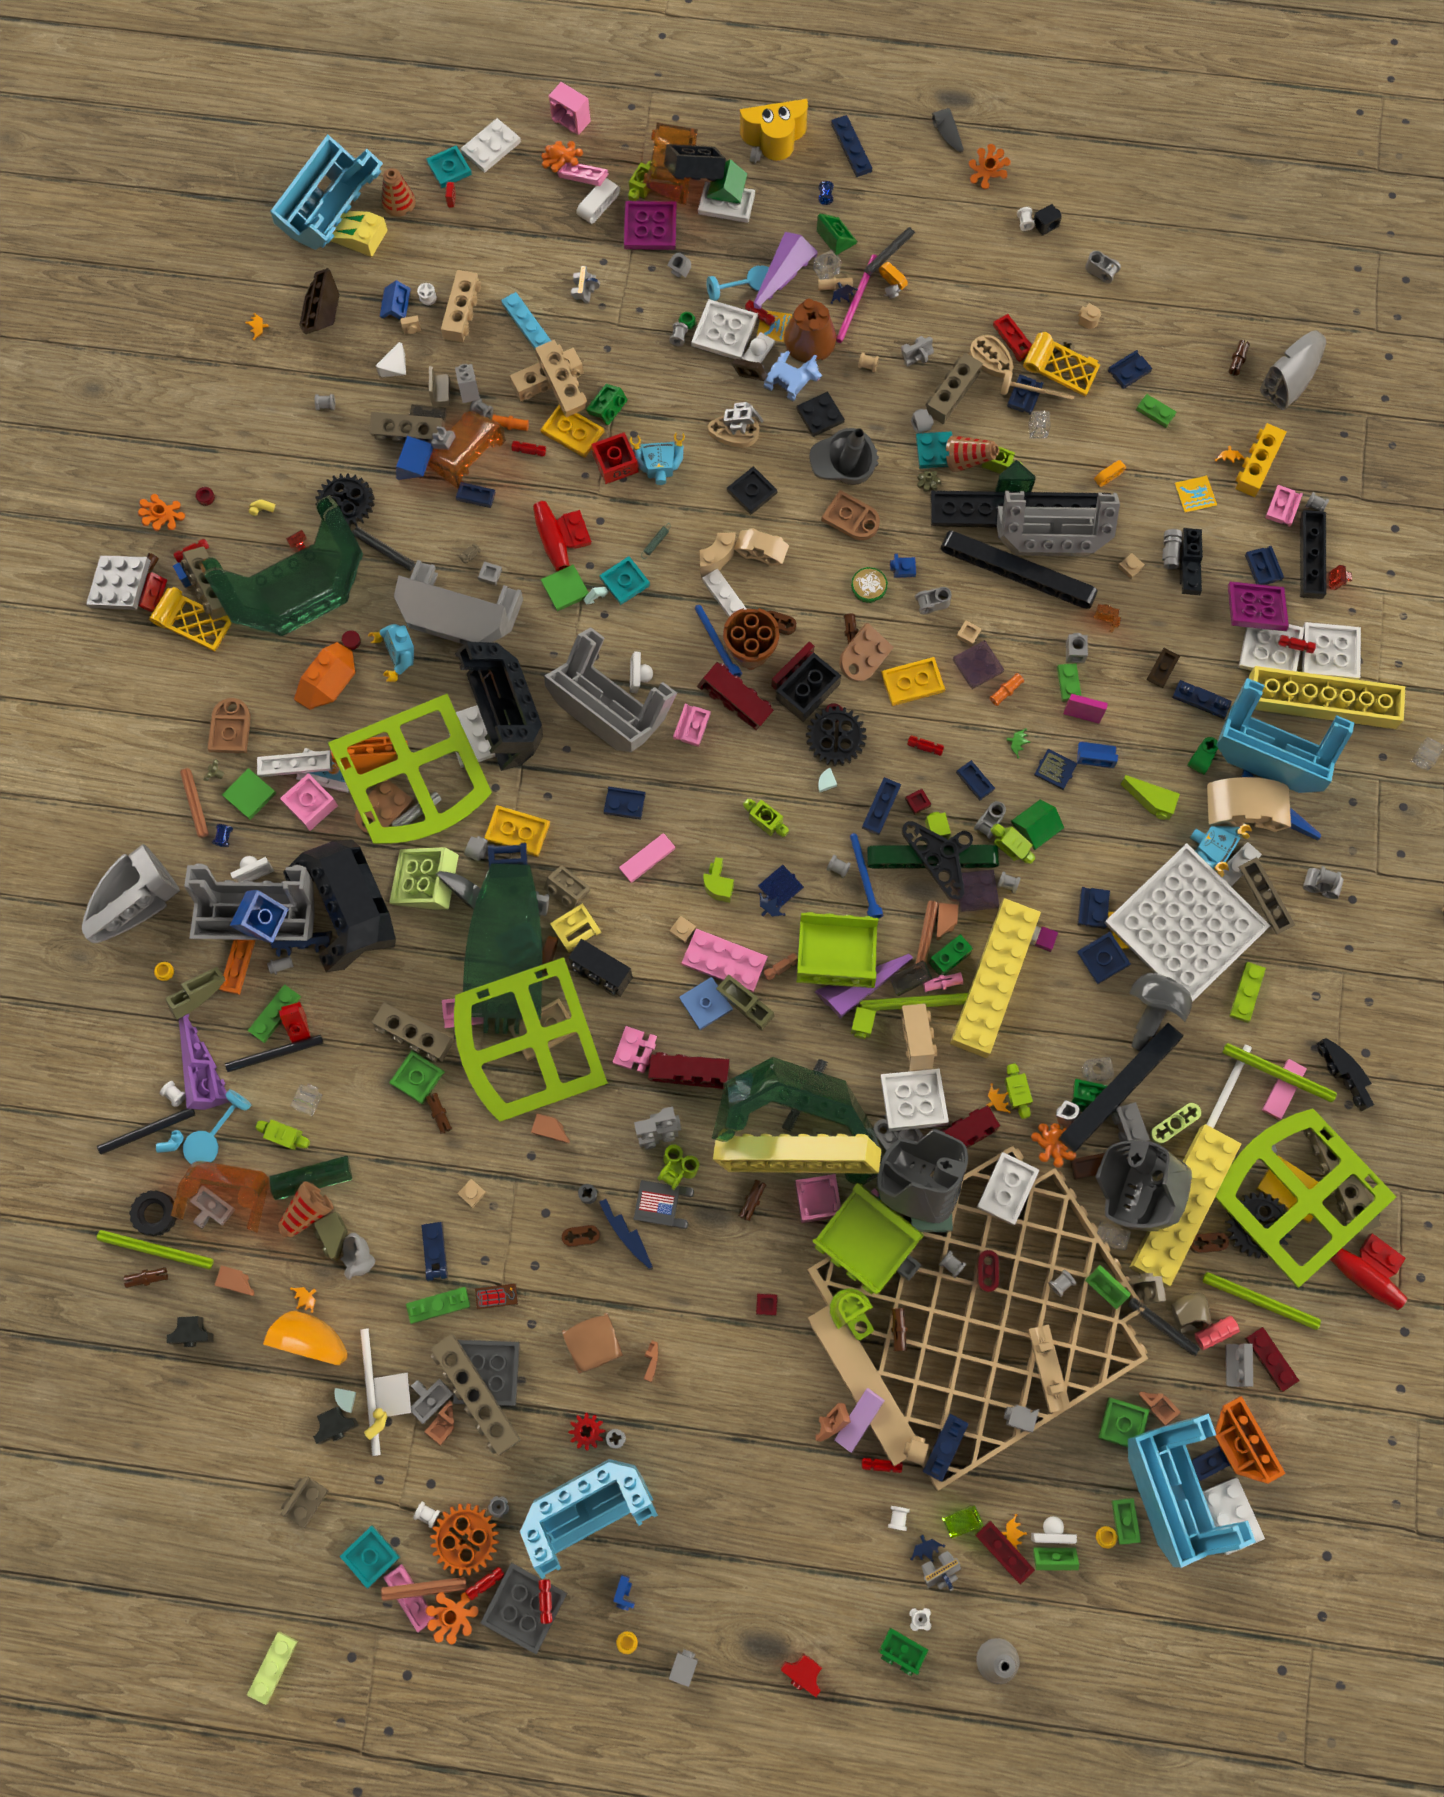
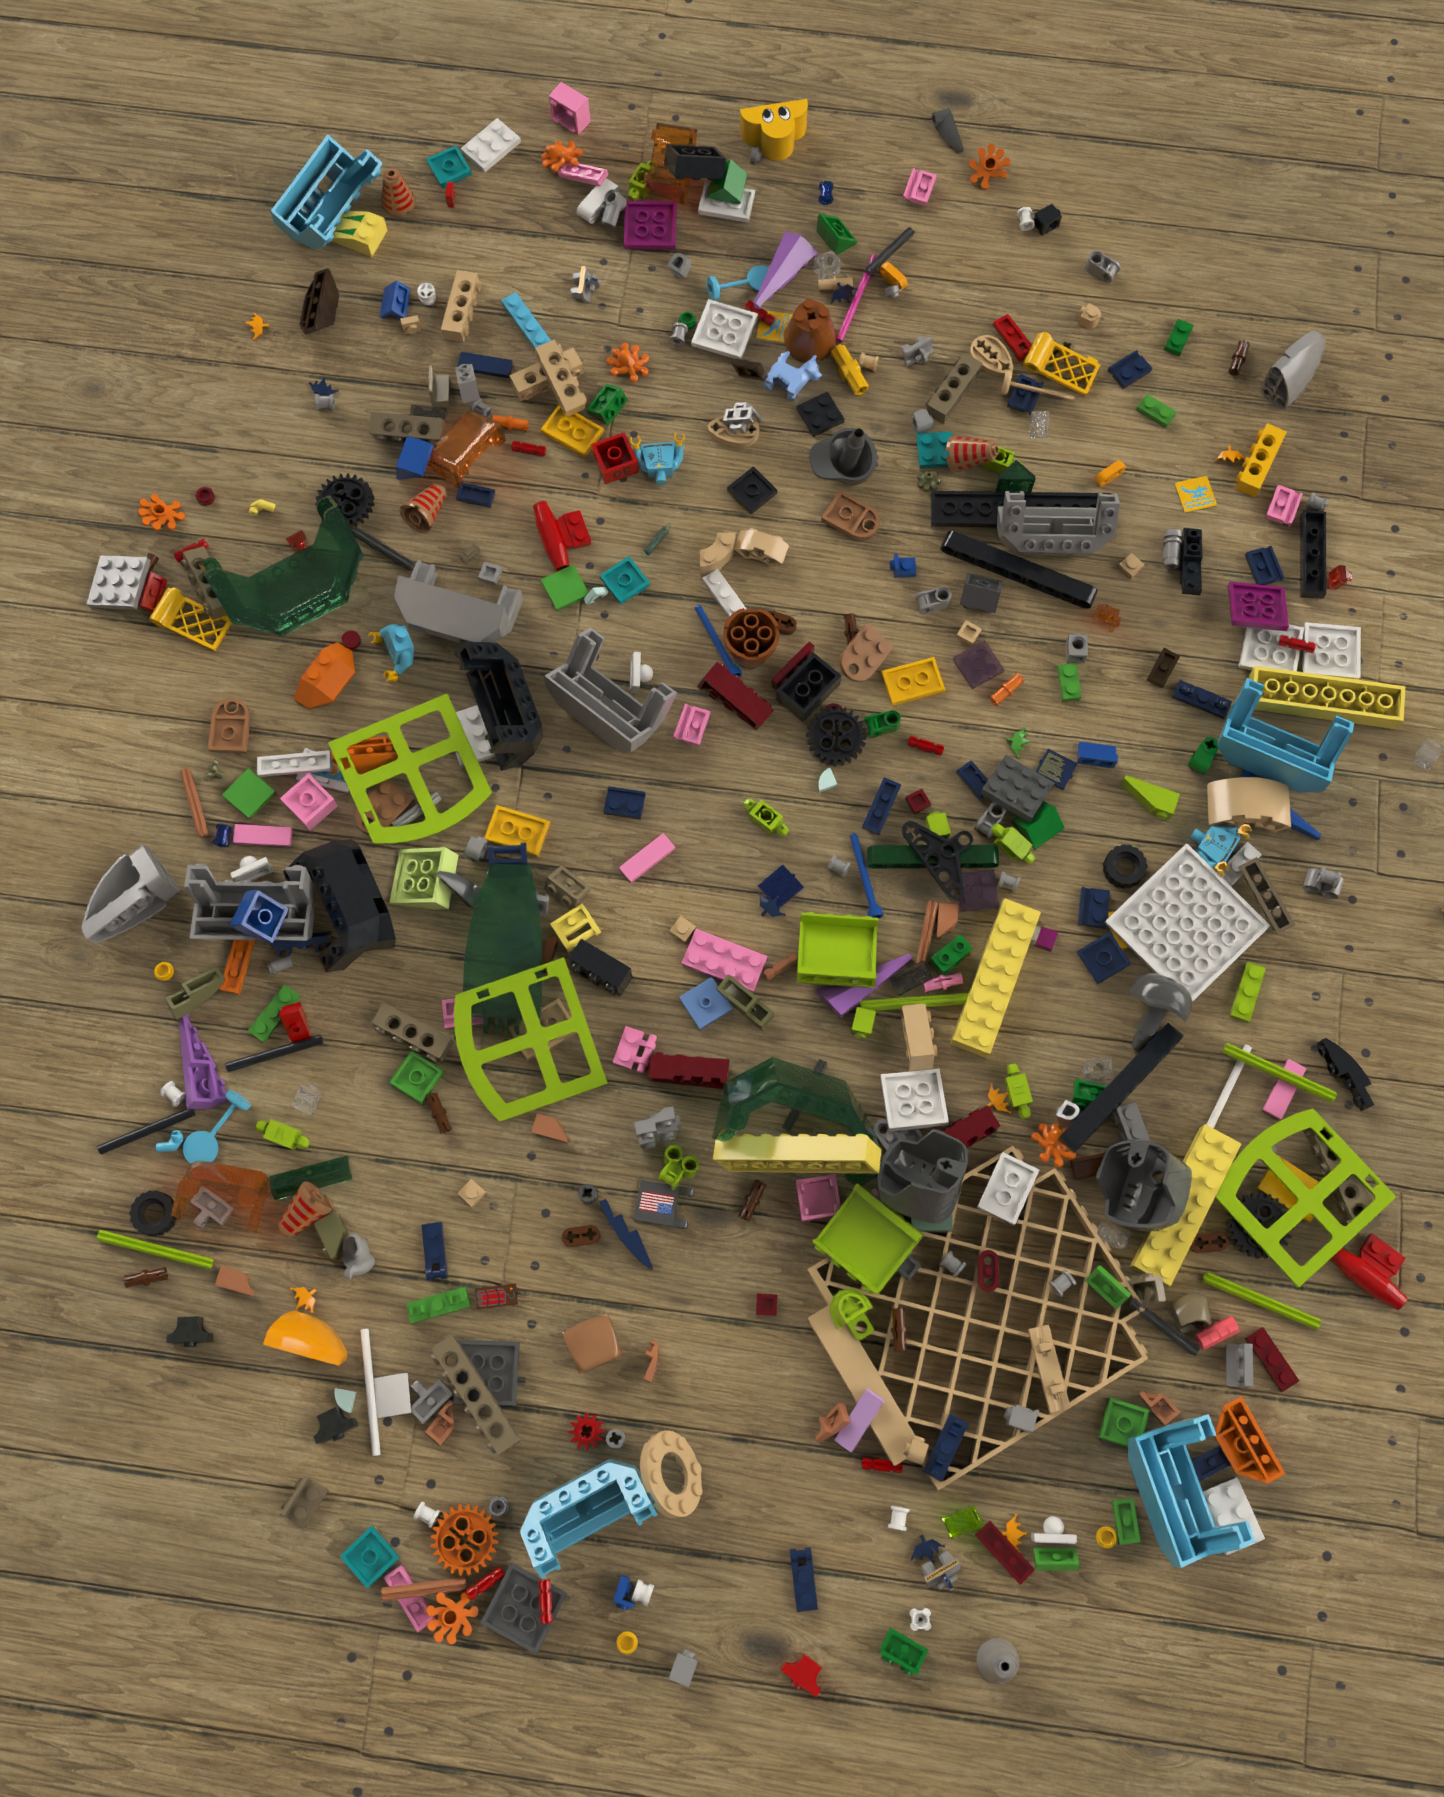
(182, 575): blue tile -> none
(262, 835): none -> bright pink tile
(272, 1668): yellowish green plate -> none
(322, 388): none -> dark blue piece
(379, 1424): light yellow arm -> none
(393, 363): white slope -> none
(423, 508): none -> medium nougat cone
(443, 438): light grey tile -> none
(486, 364): none -> dark blue tile
(614, 204): none -> light grey piece
(627, 362): none -> orange animal
(642, 1592): none -> white wheel
(666, 1502): none -> tan plate
(716, 886): lime brick -> none
(758, 348): white tile -> none
(803, 1580): none -> dark blue plate
(849, 370): none -> yellow piece
(851, 145): dark blue plate -> none
(869, 585): tile -> none
(881, 724): none -> green piece
(919, 187): none -> bright pink plate
(981, 593): none -> dark grey slope
(1017, 788): none -> dark grey plate
(1085, 708): dark pink tile -> none
(1135, 856): none -> black tyre
(1178, 337): none -> green plate
(1183, 1111): yellowish green beam -> none

